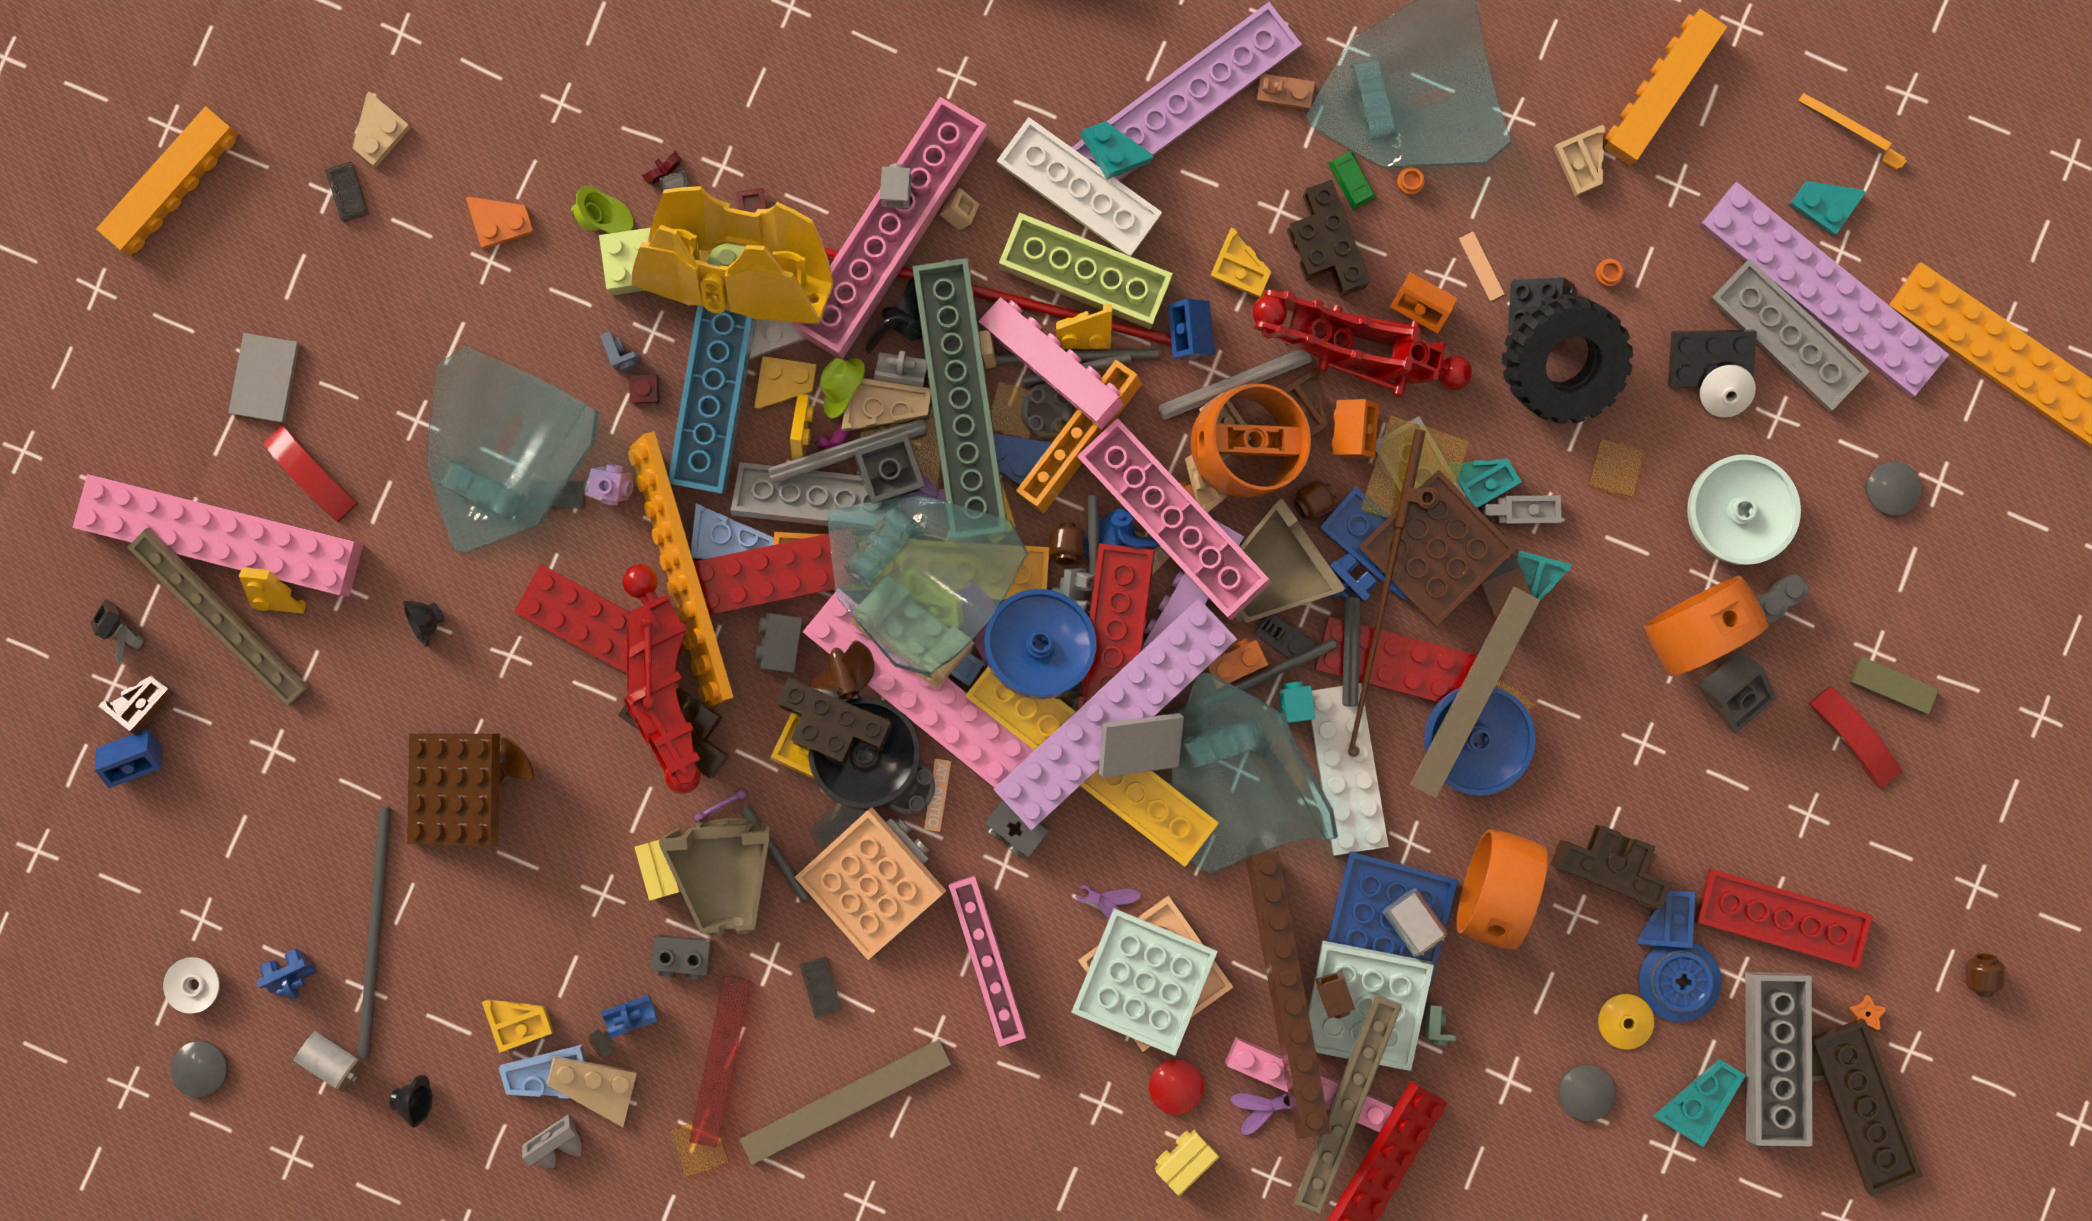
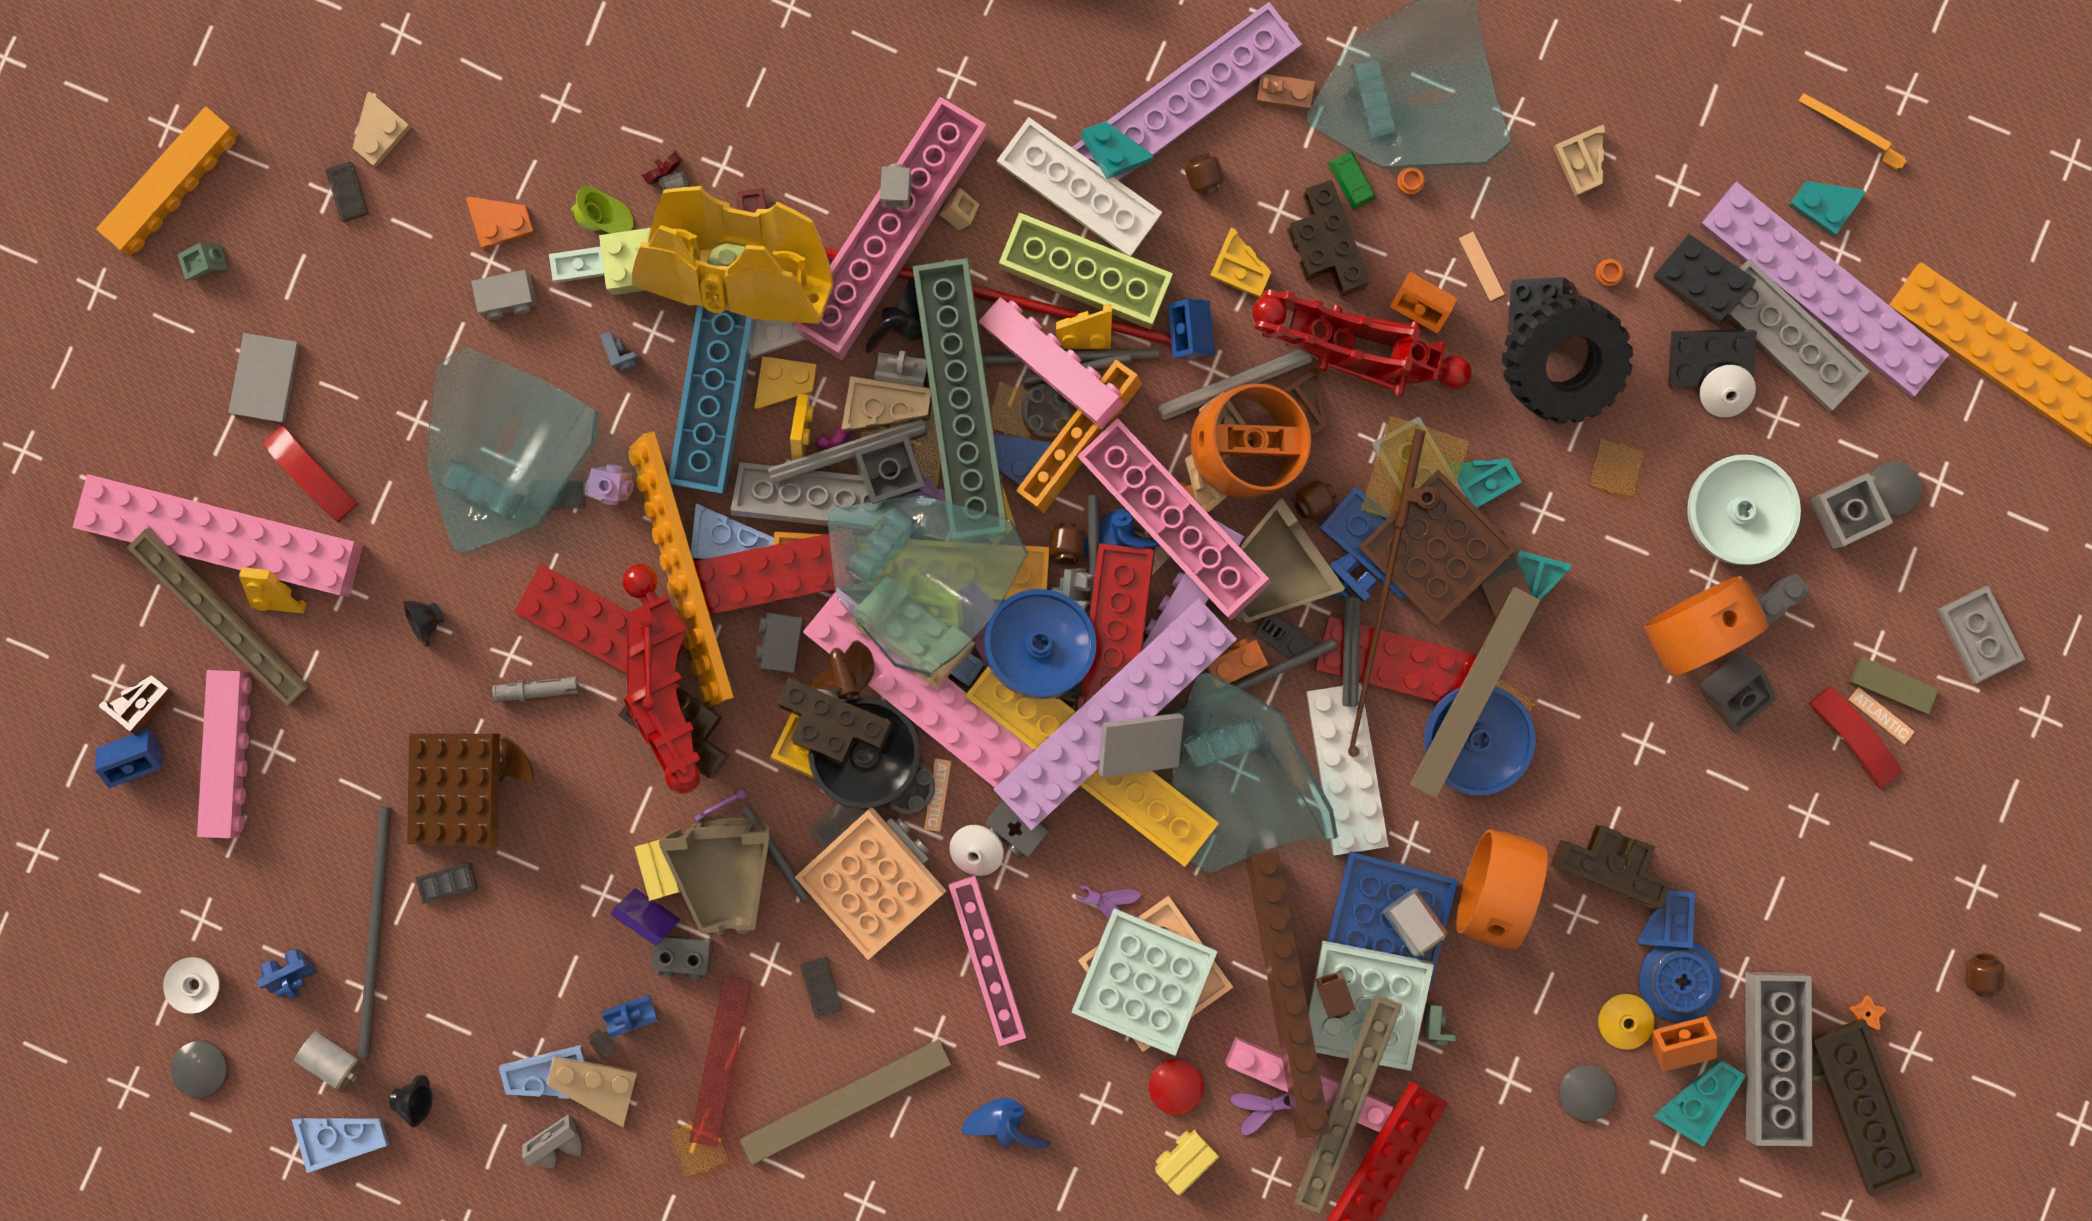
(108, 623): piece -> none
(201, 260): none -> sand green bracket
(224, 754): none -> bright pink brick
(337, 1139): none -> light blue wing
(446, 883): none -> tile
(504, 294): none -> light grey brick
(516, 1022): yellow wing -> none
(528, 690): none -> light grey pin
(576, 264): none -> light aqua plate
(644, 389): dark red plate -> none
(645, 917): none -> dark purple tile
(839, 384): lime piece -> none
(983, 843): none -> white dish
(987, 349): tan tile -> none
(1001, 1119): none -> blue piece
(1204, 174): none -> reddish brown head
(1296, 702): teal brick -> none
(1355, 429): orange brick -> none
(1526, 509): light grey hinge -> none
(1665, 87): light orange brick -> none
(1684, 1044): none -> orange brick
(1704, 279): none -> black plate
(1783, 918): red plate -> none
(1850, 511): none -> light grey brick
(1881, 715): none -> light nougat sticker
(1980, 634): none -> light grey tile

